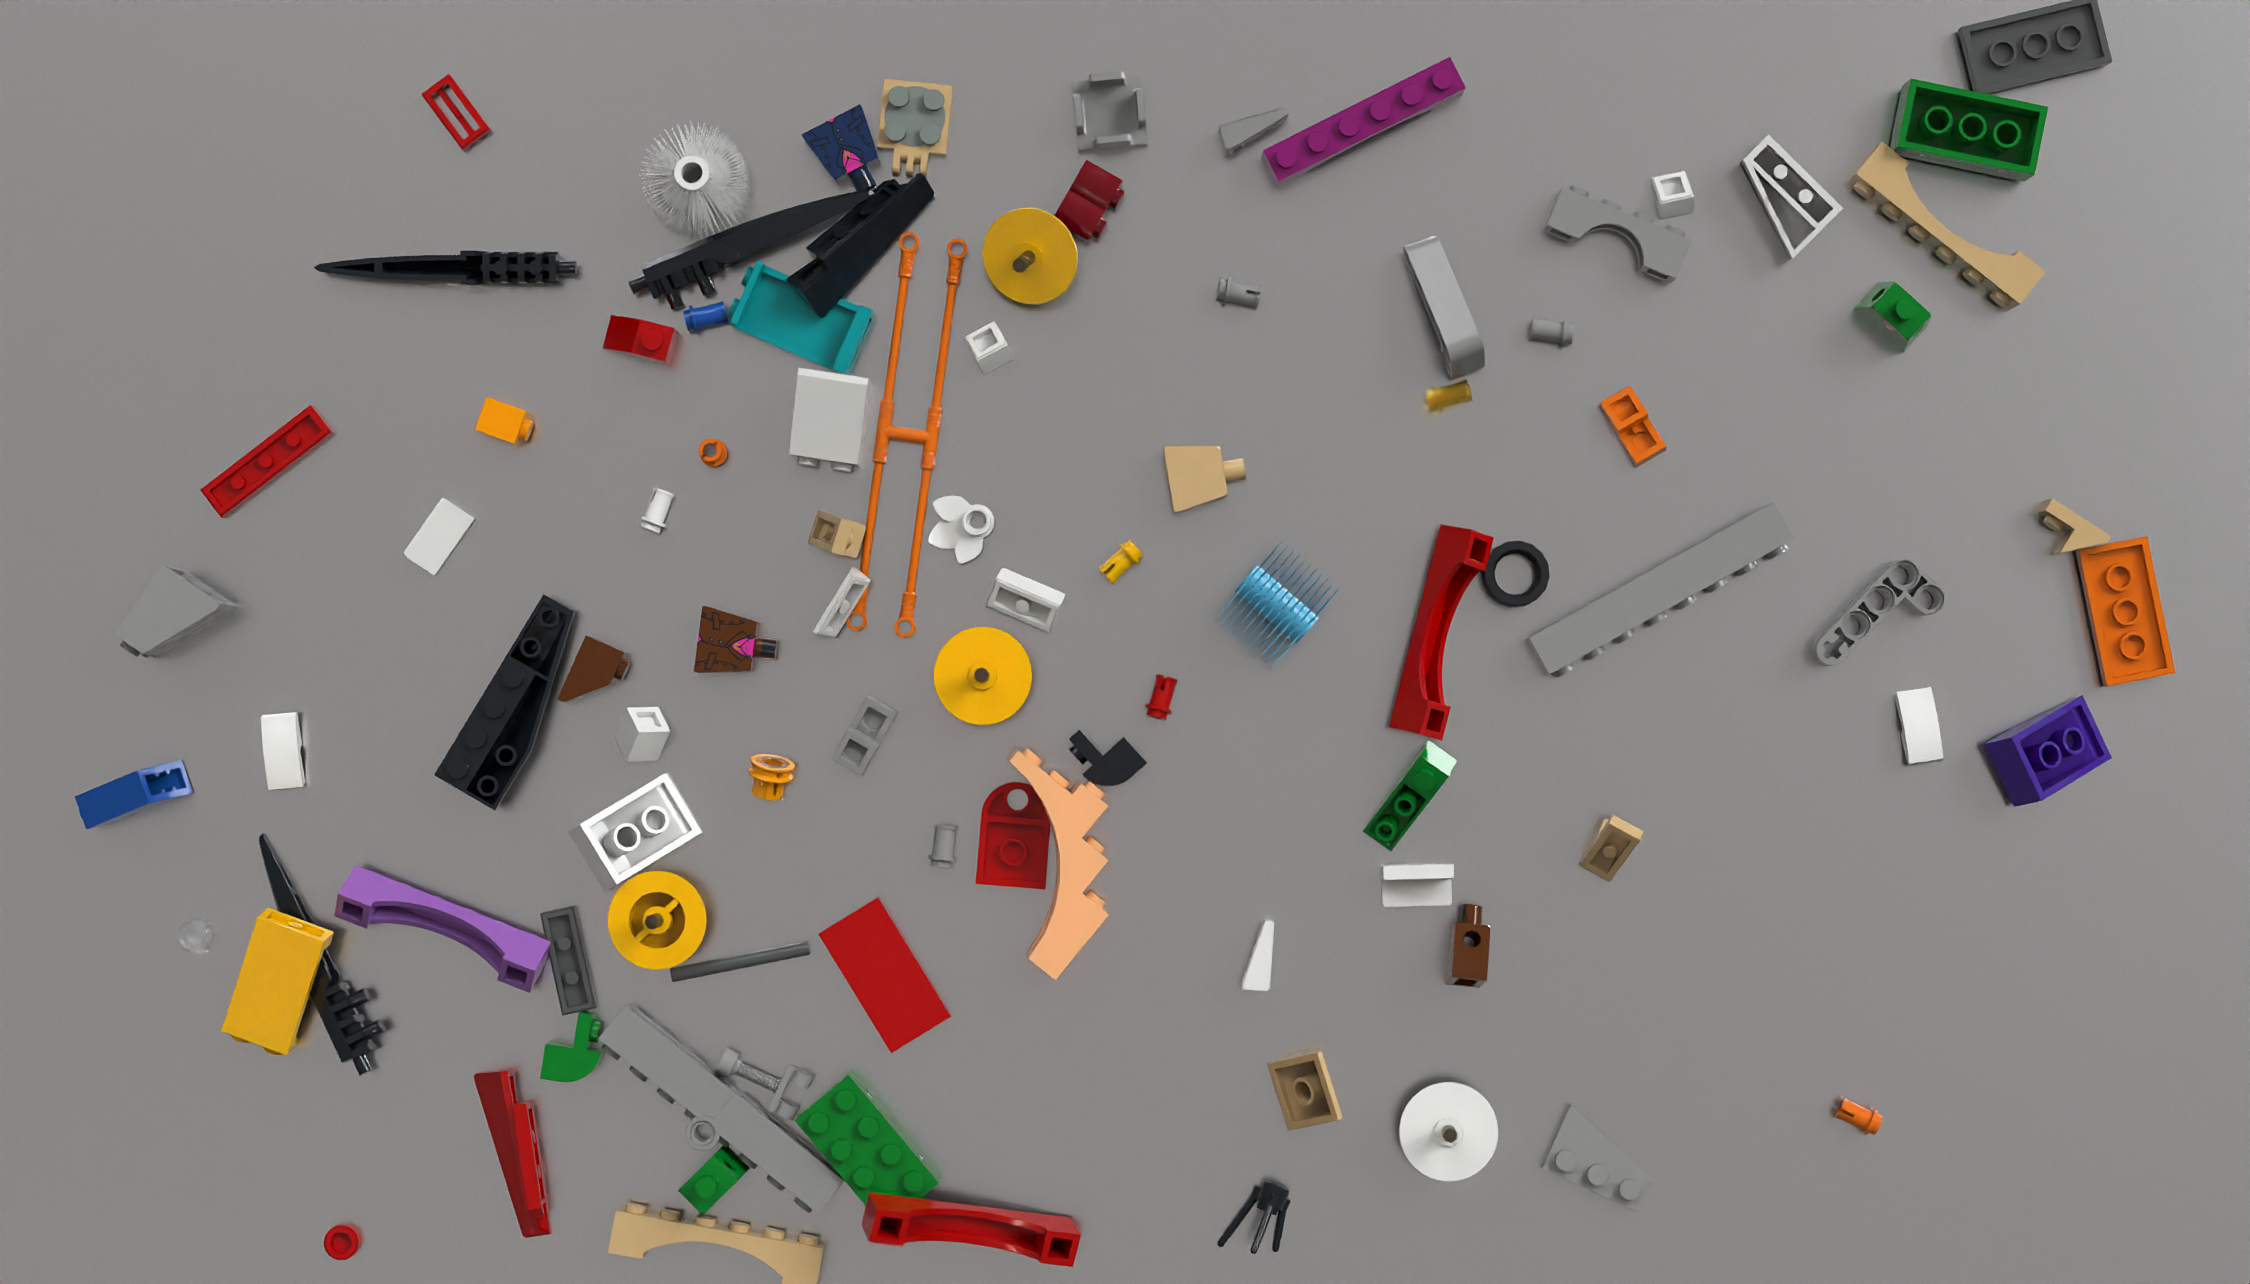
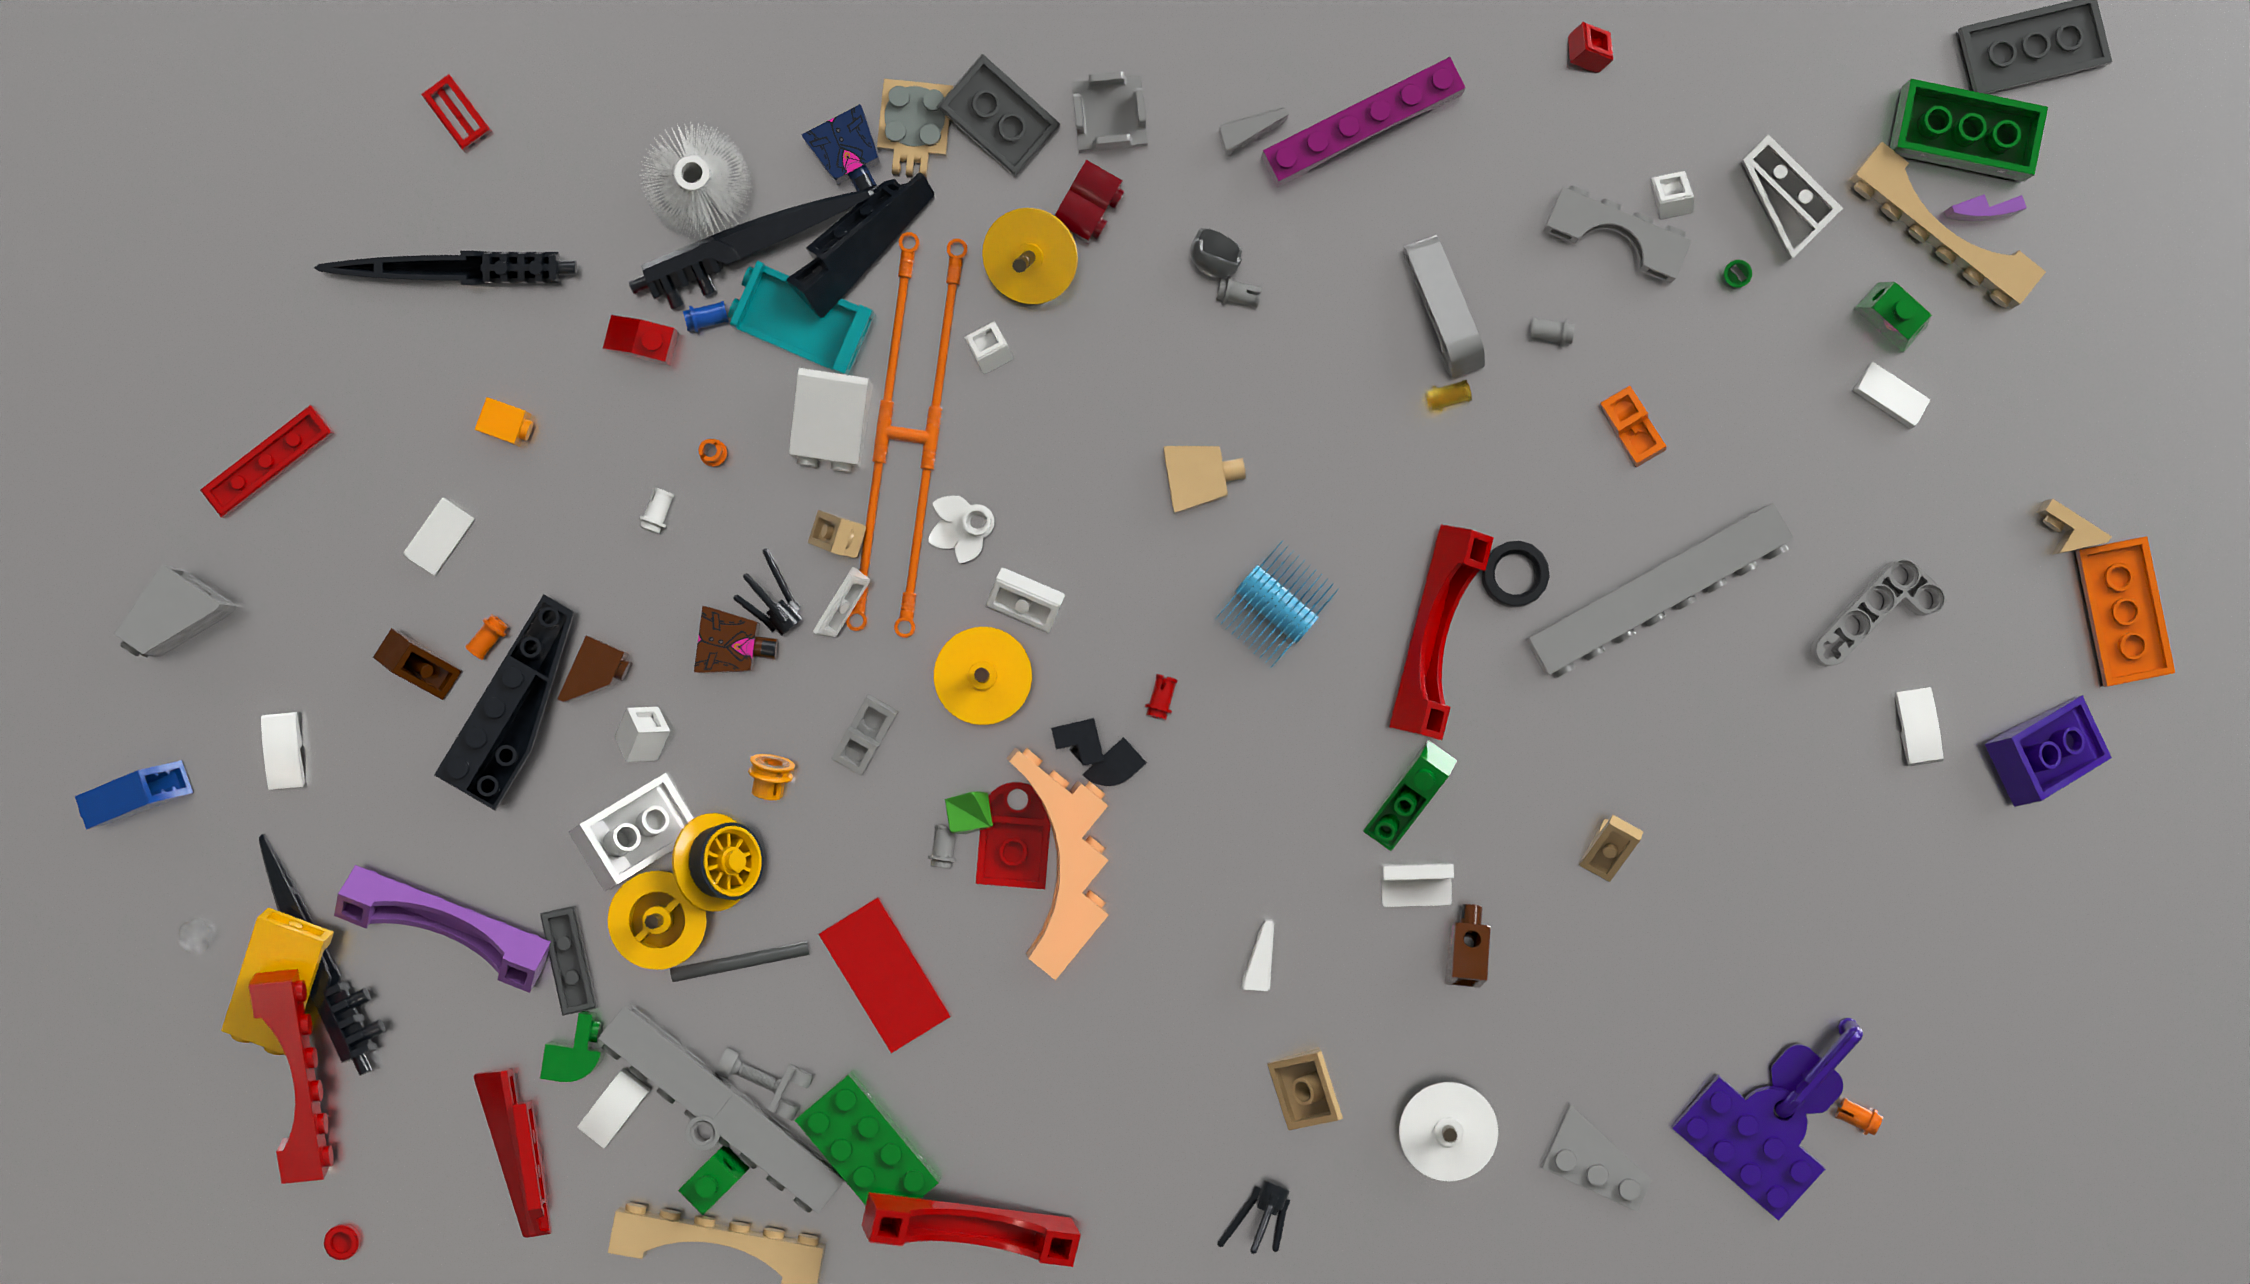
(279, 1002): none -> red arch
(416, 664): none -> reddish brown slope
(486, 636): none -> orange pin
(613, 1108): none -> white slope
(716, 862): none -> yellow piece
(781, 615): none -> black plant
(968, 812): none -> bright green slope
(998, 115): none -> dark grey tile
(1082, 734): none -> black piece
(1121, 561): yellow pin -> none
(1215, 253): none -> dark grey hair
(1590, 47): none -> red slope
(1732, 279): none -> green hinge
(1752, 1142): none -> dark purple plate
(1892, 395): none -> white slope
(1978, 209): none -> medium lavender slope

